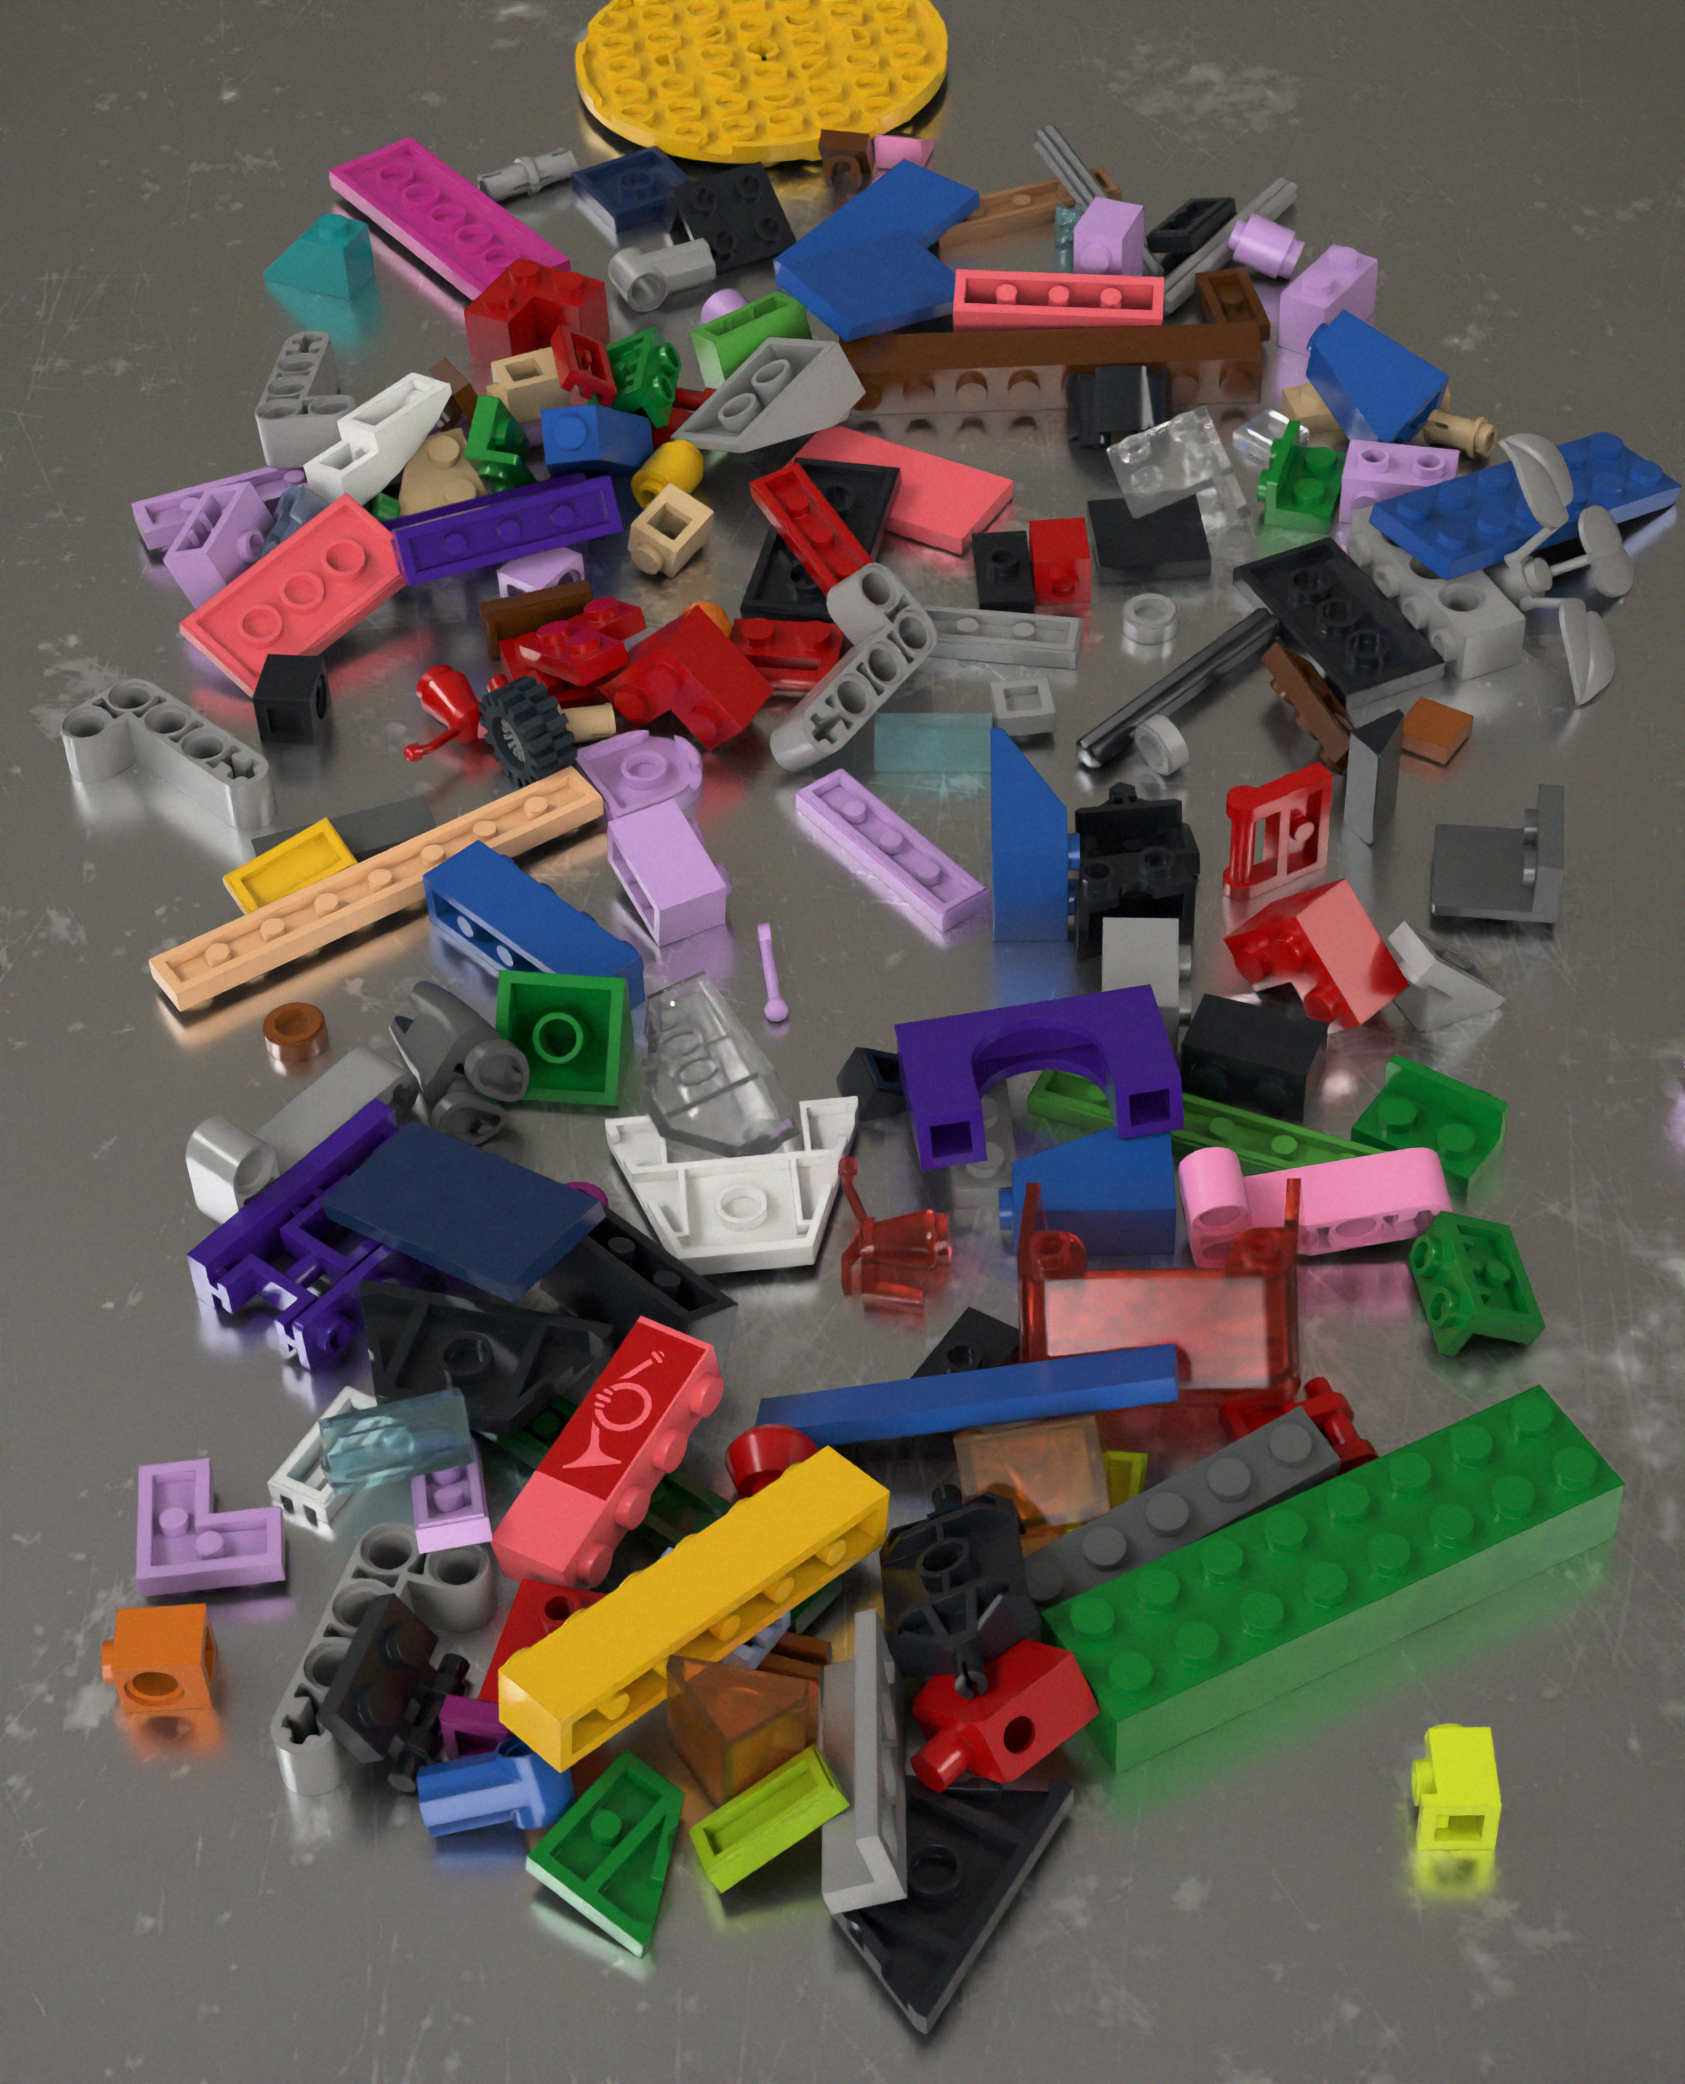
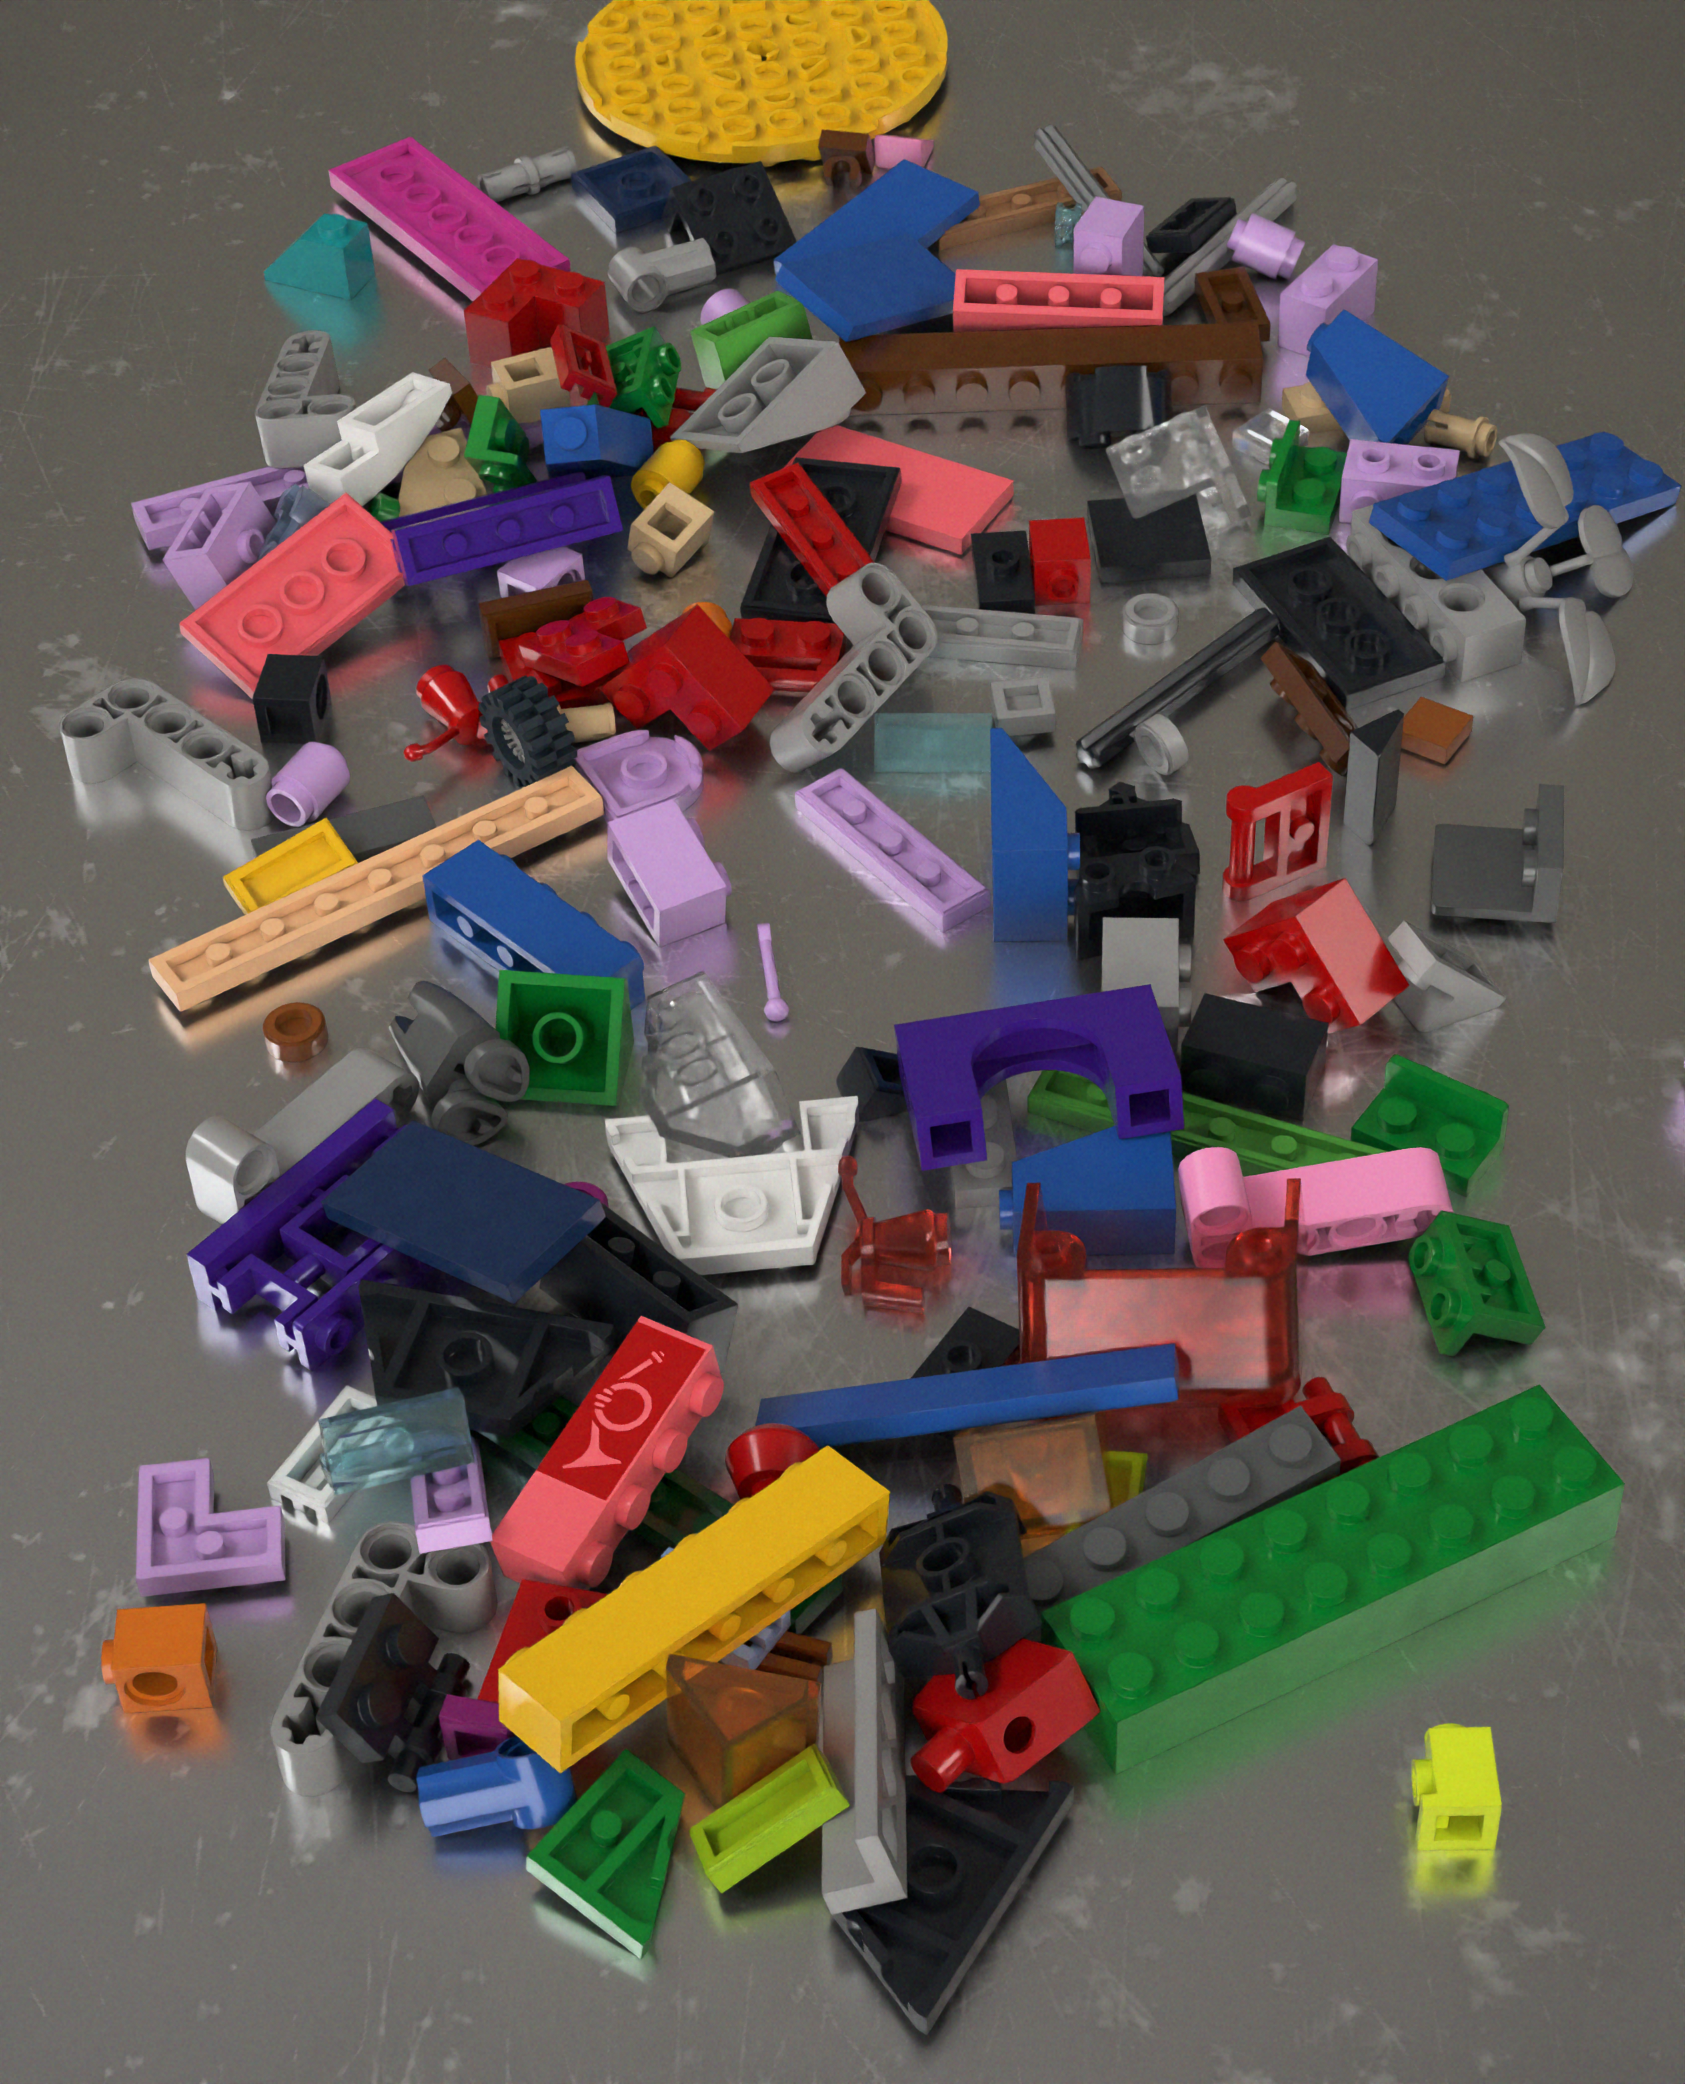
(308, 784): none -> lavender brick

